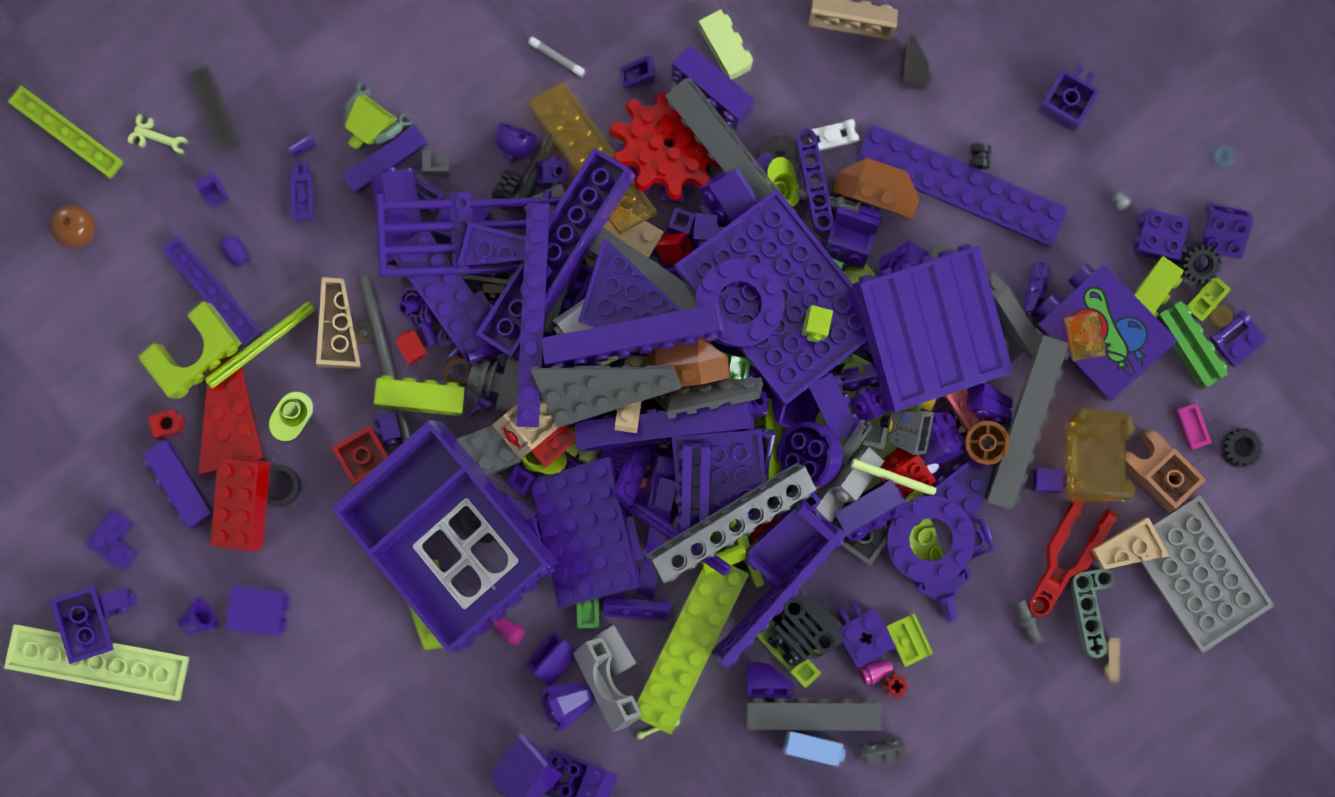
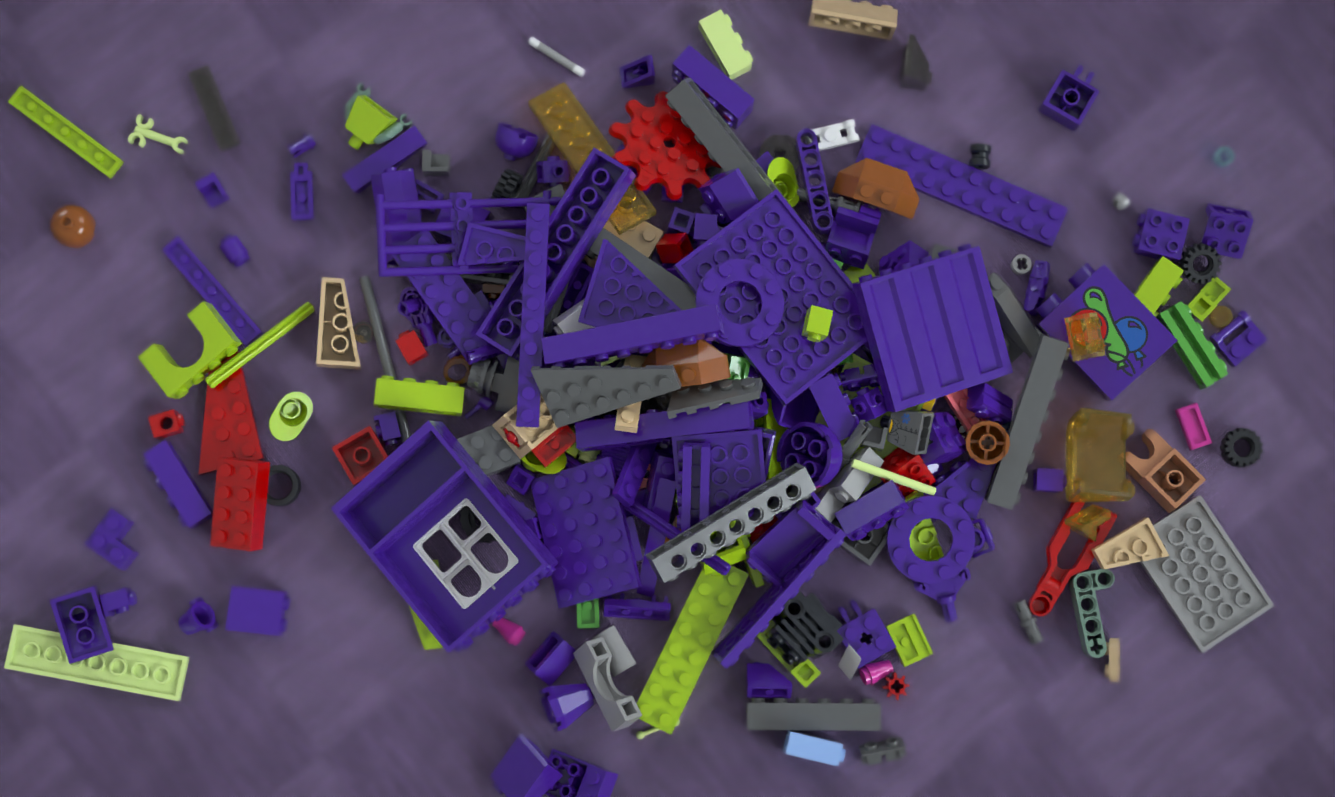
(849, 662): none -> white sticker
(1027, 265): none -> light grey bush
(1087, 520): none -> clear yellow slope

